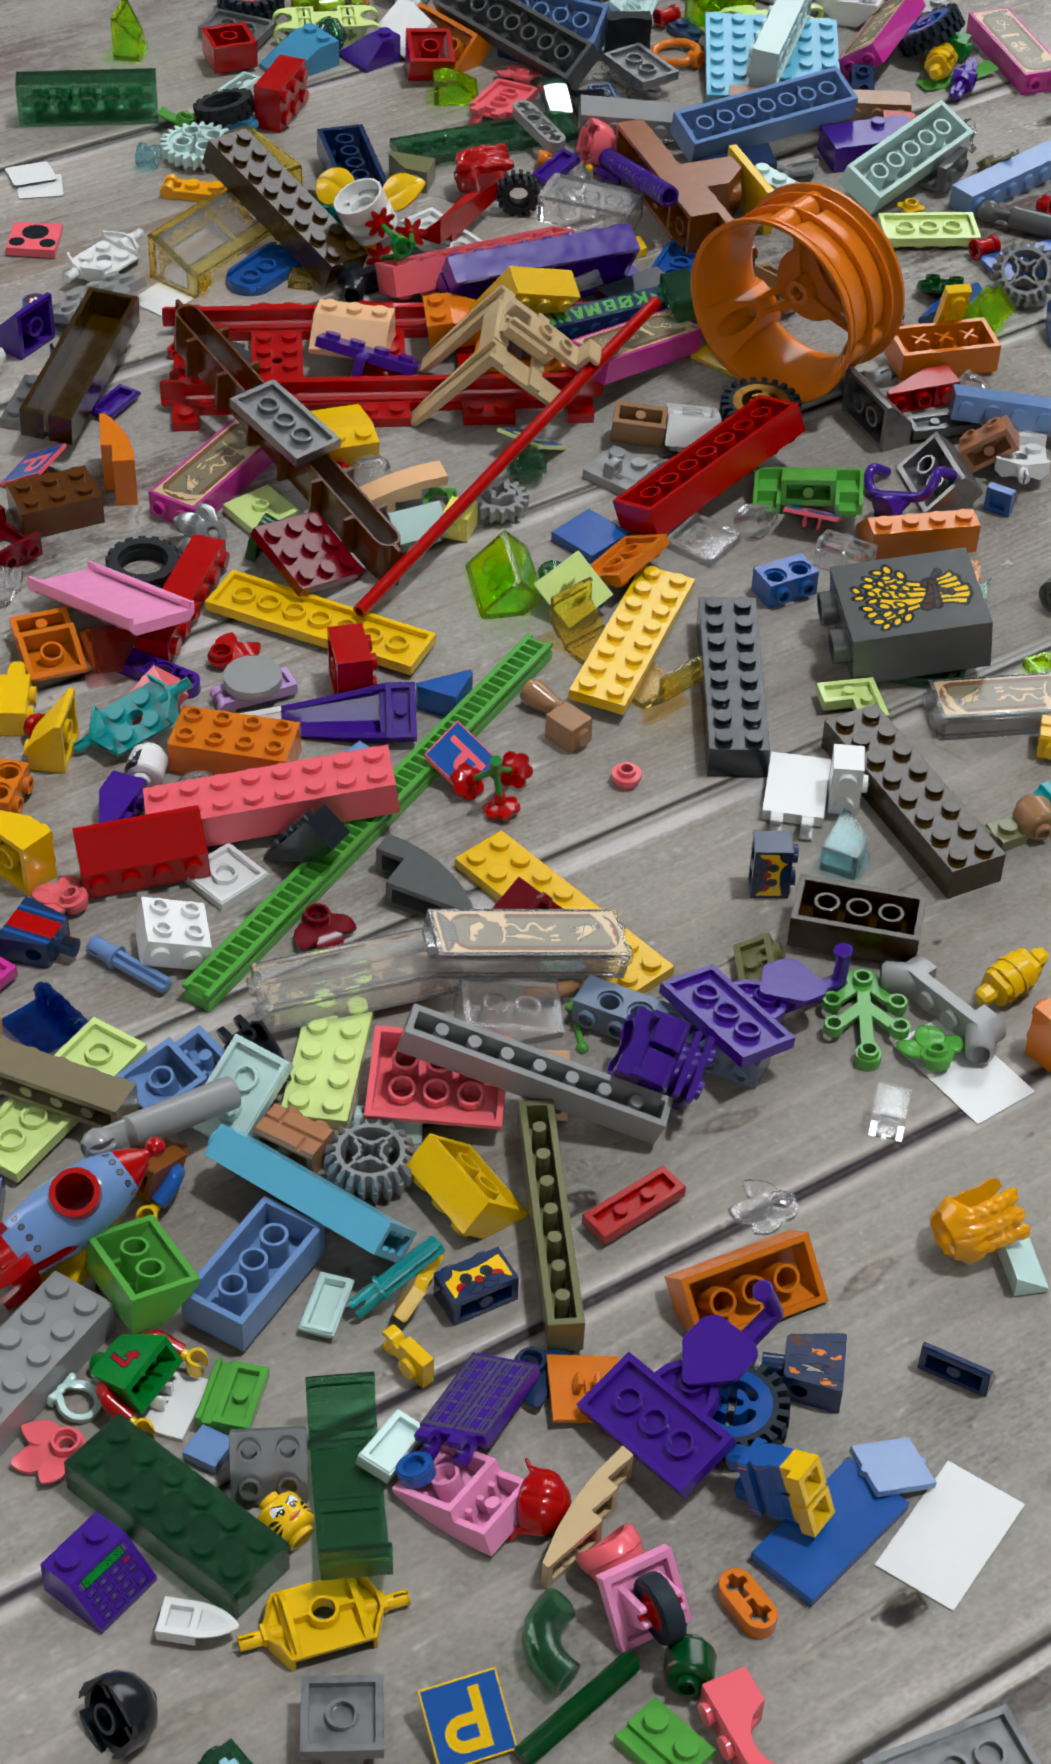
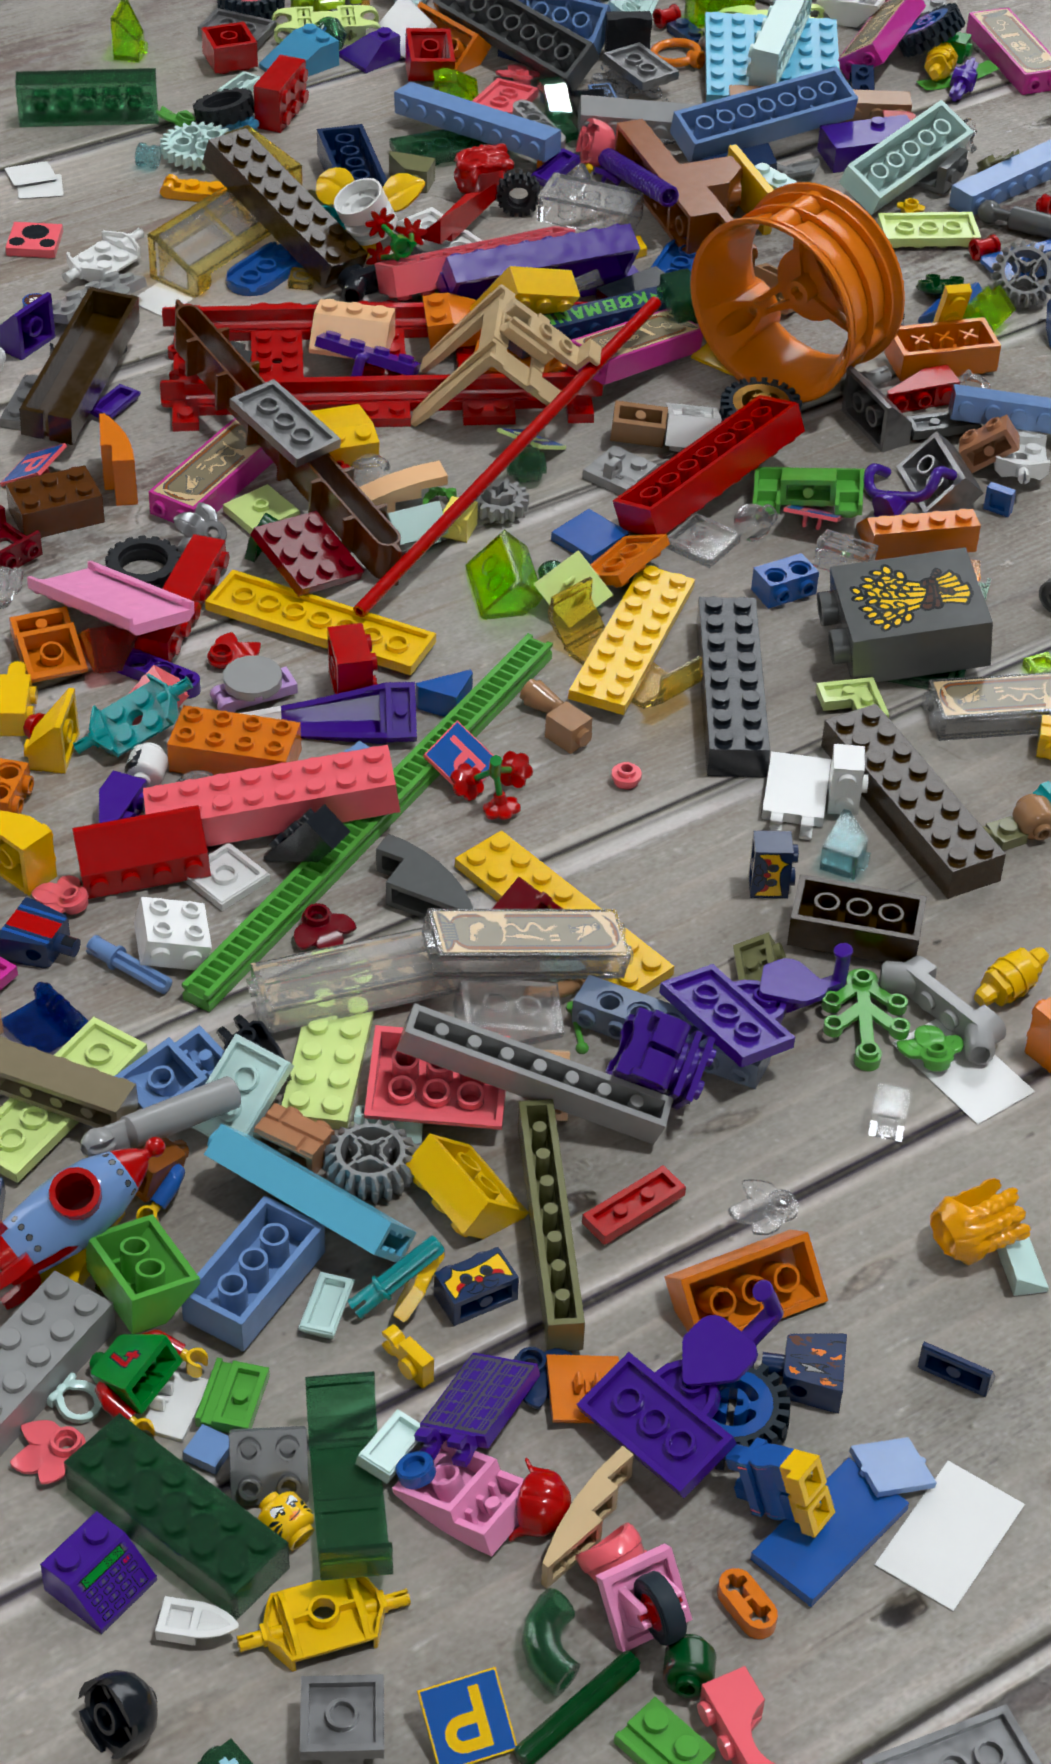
(477, 121): none -> medium blue brick

